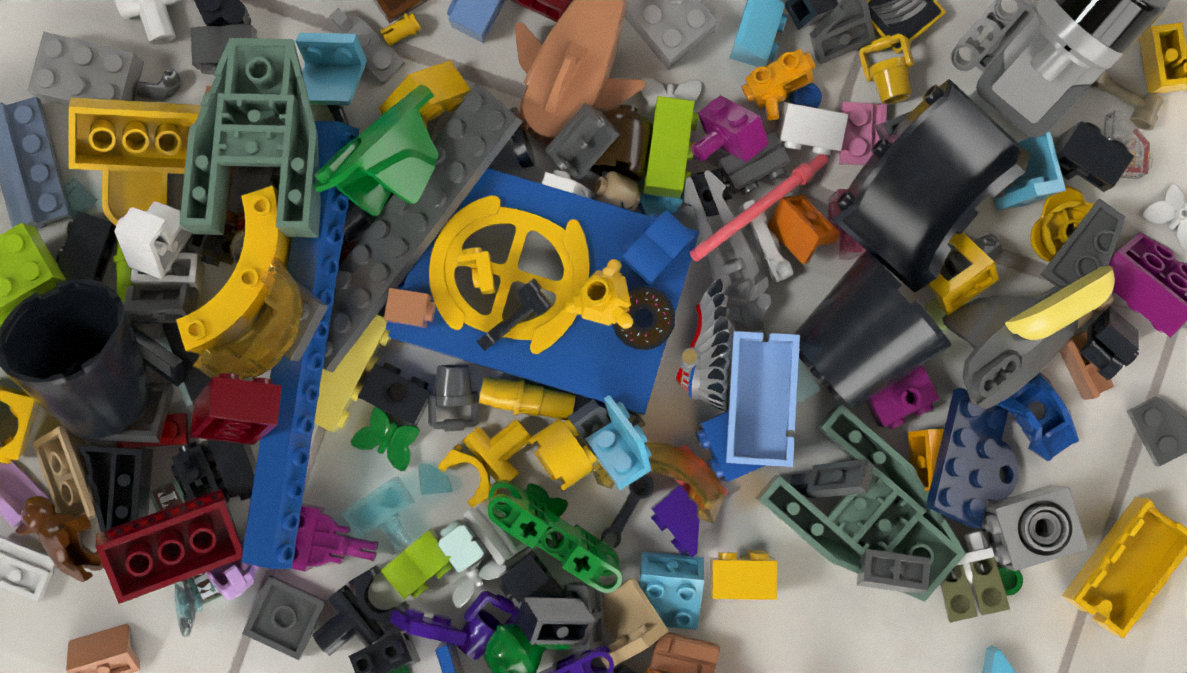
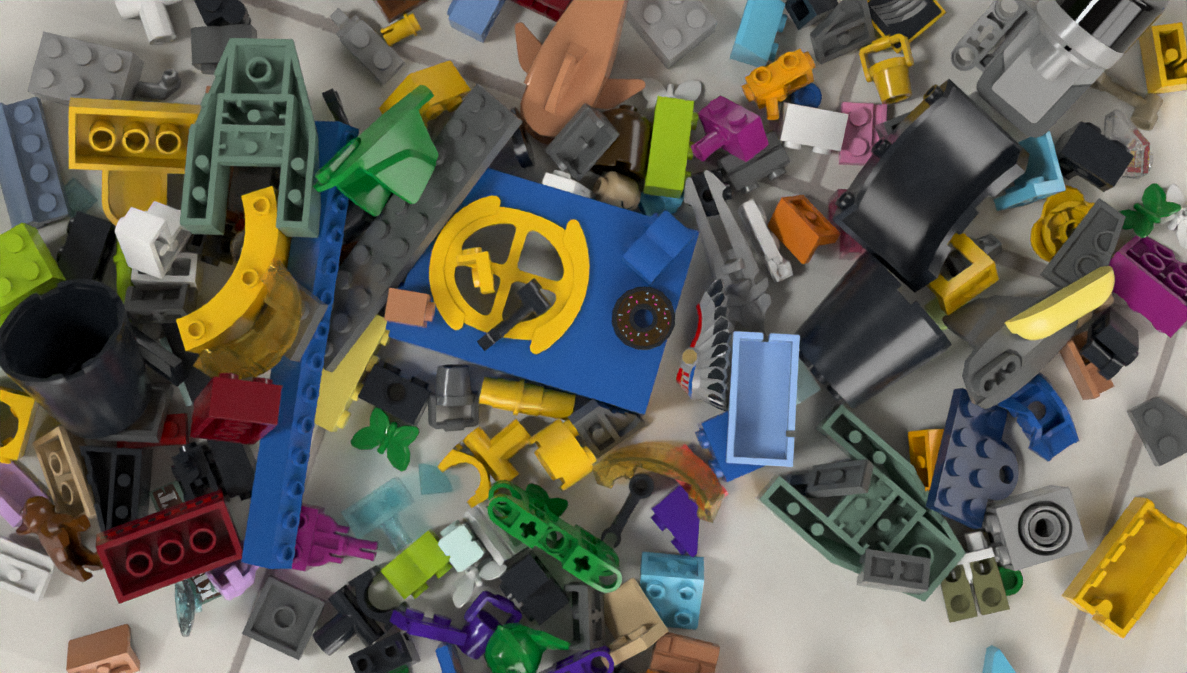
(331, 66): medium azure bracket -> none
(555, 621): brick -> none
(603, 297): yellow rock -> none
(620, 446): medium azure bracket -> none
(743, 577): yellow brick -> none
(800, 176): coral bar -> none
(904, 397): magenta brick -> none
(1154, 209): none -> green piece

